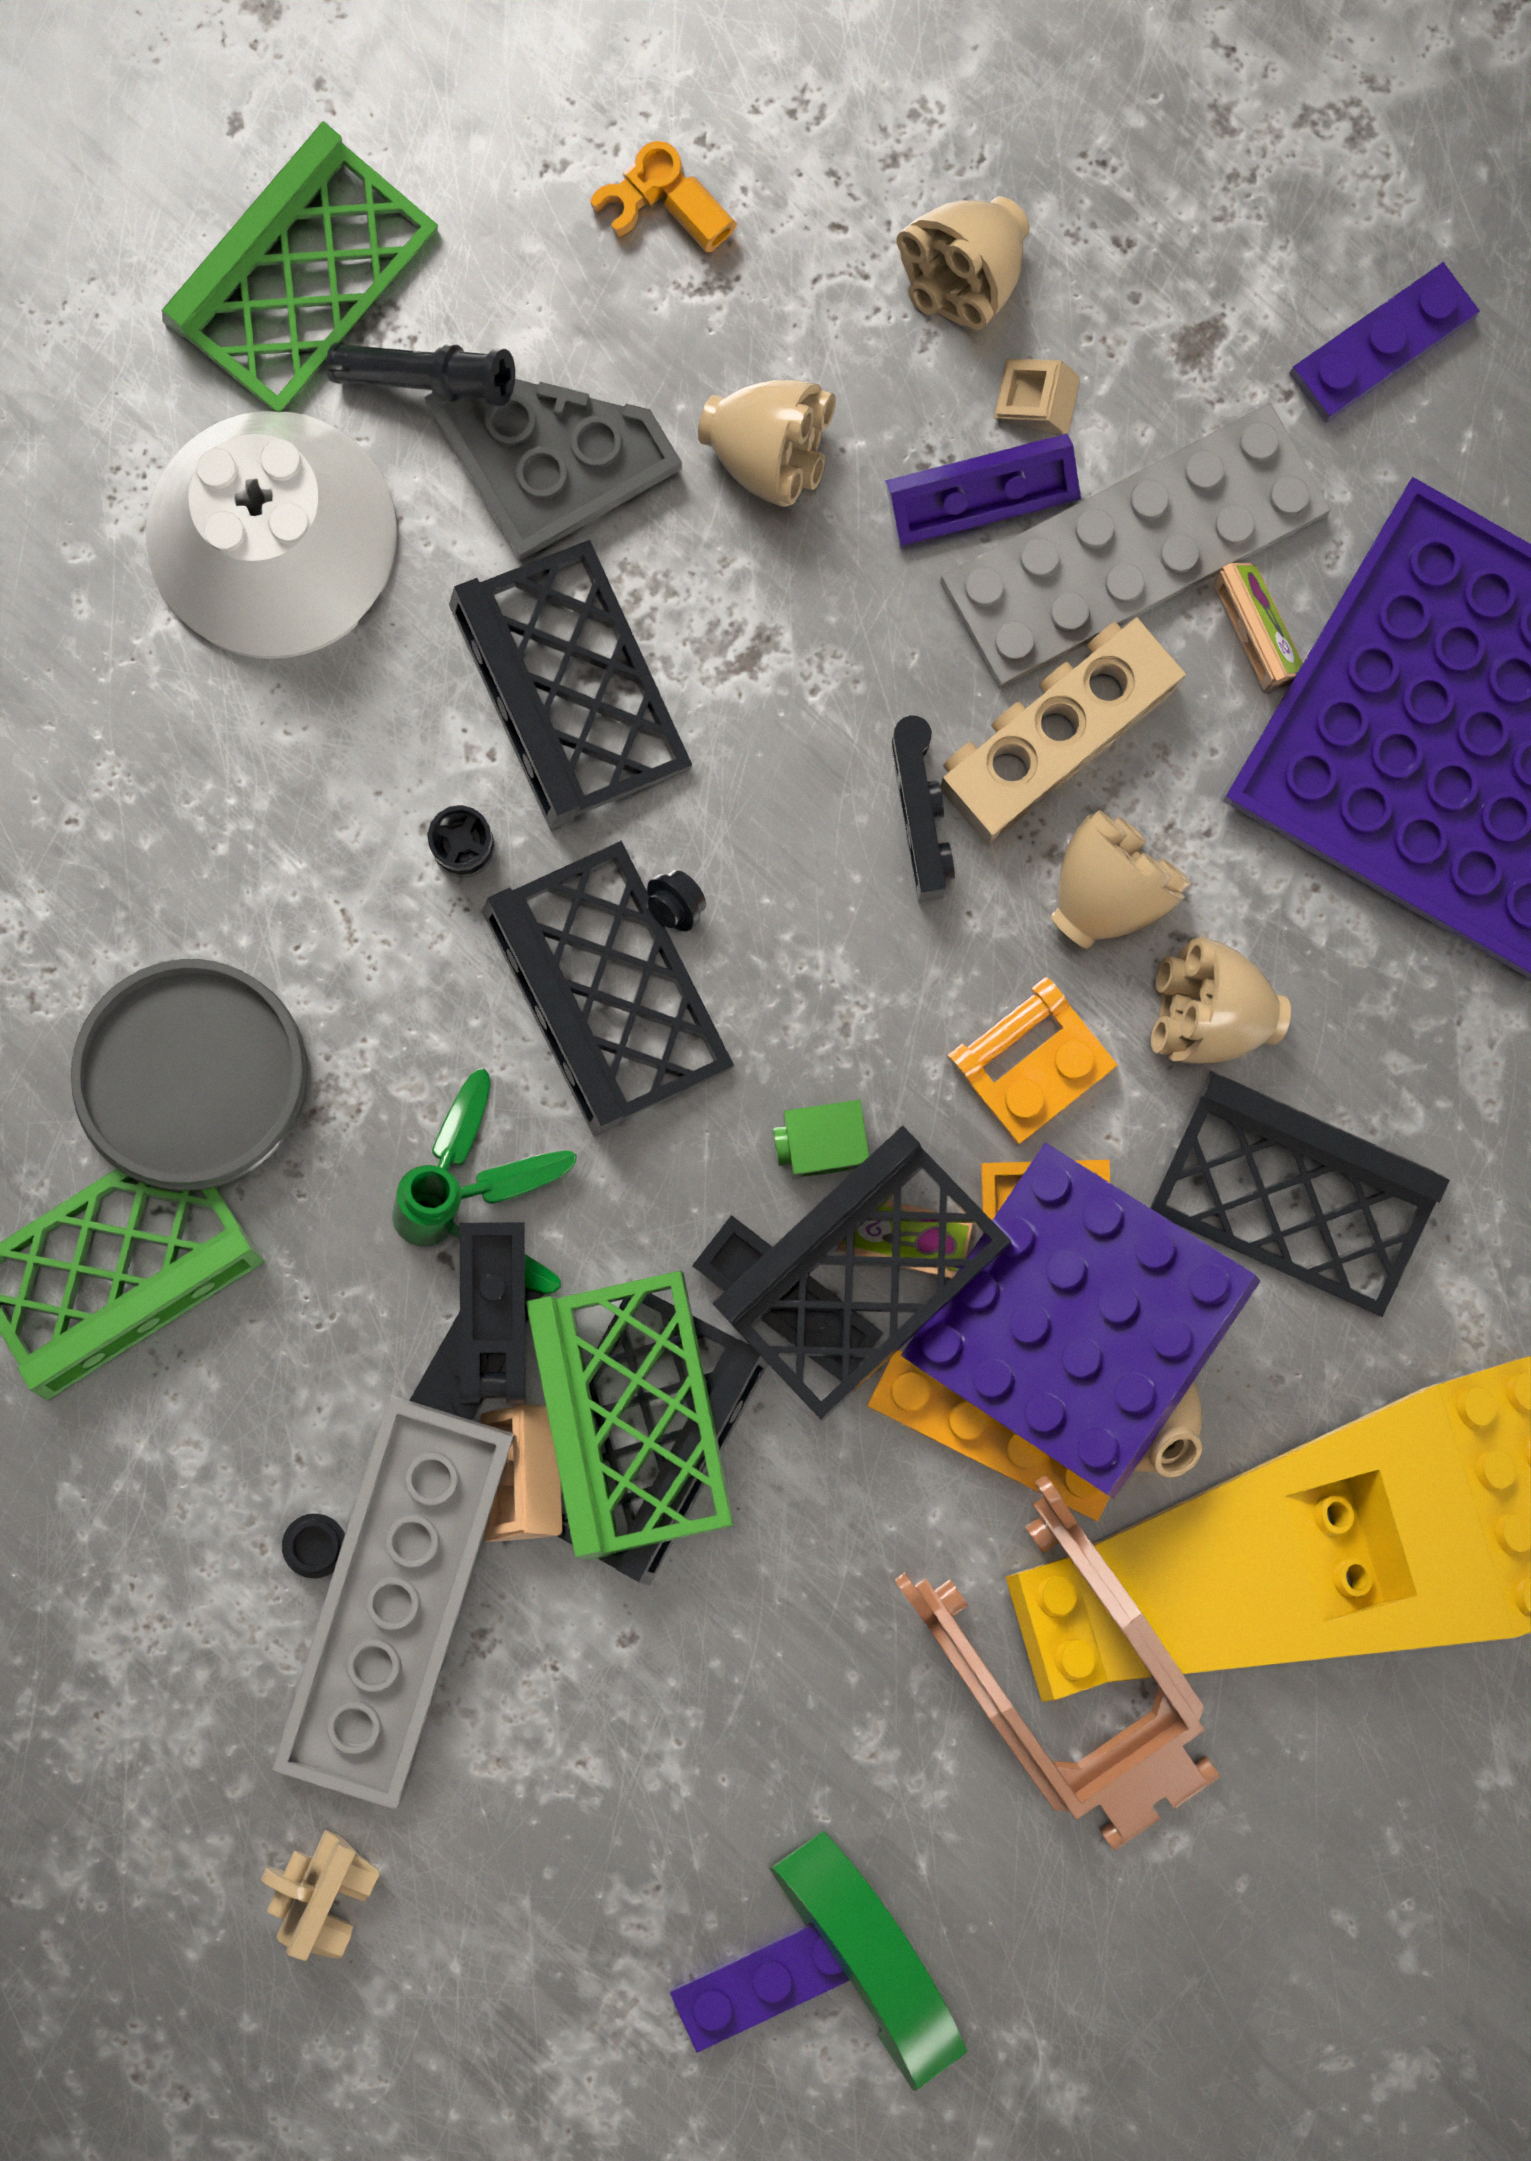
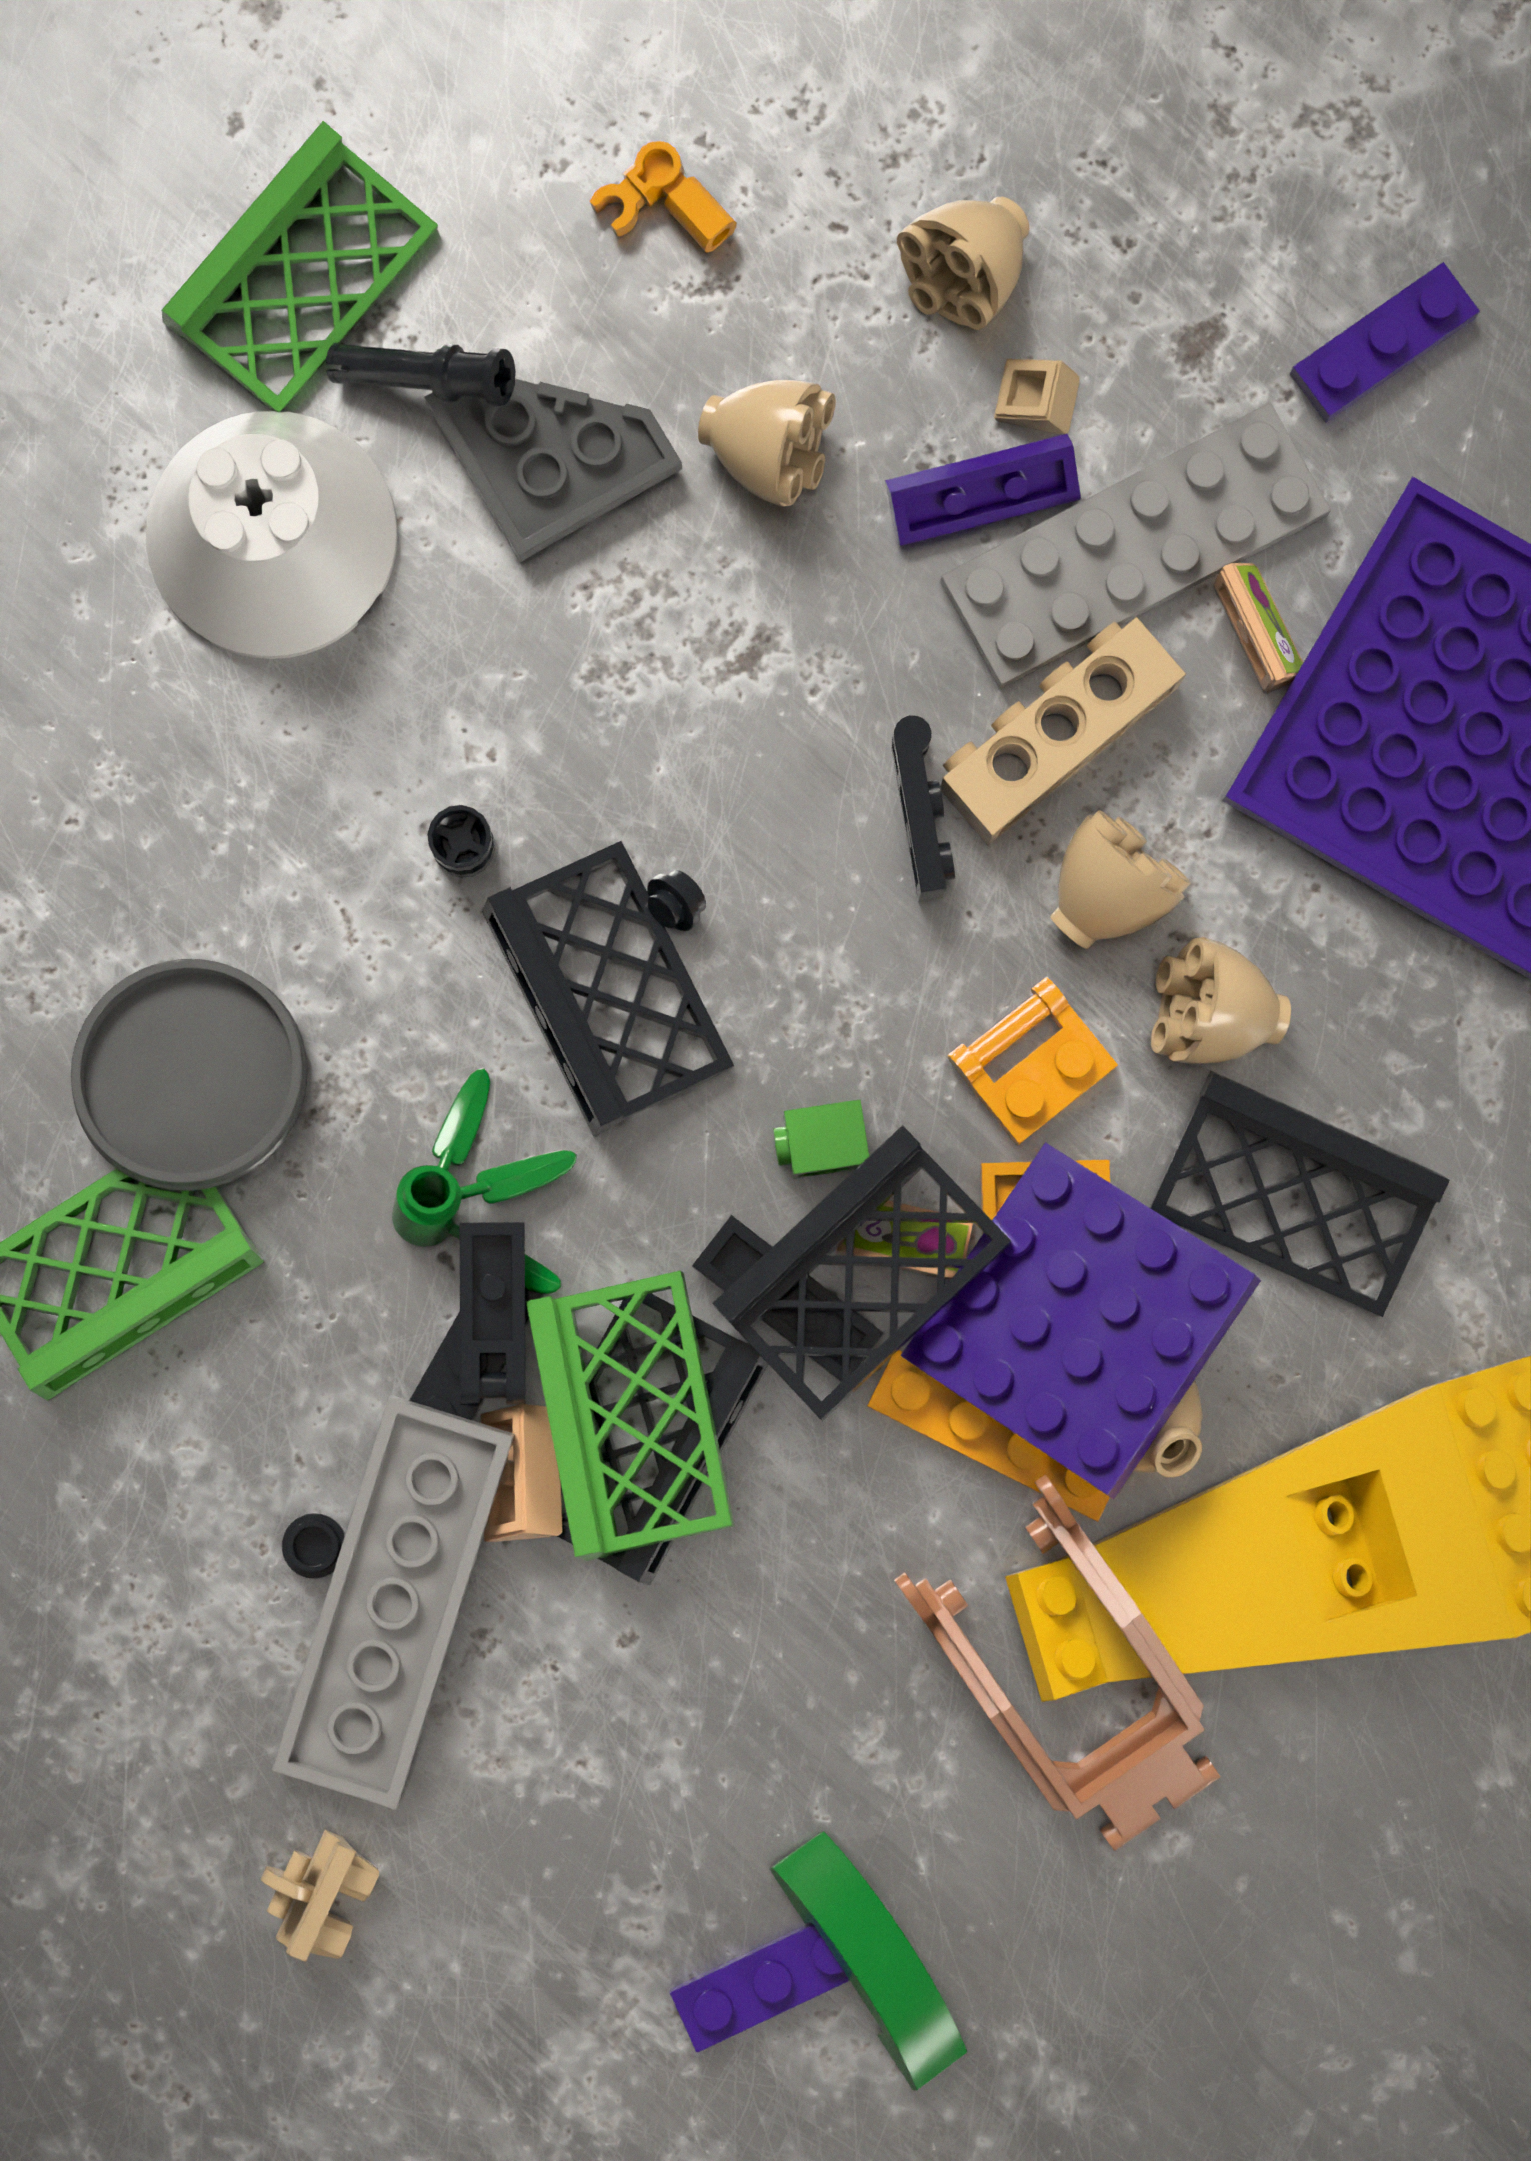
(520, 705): black fence -> none

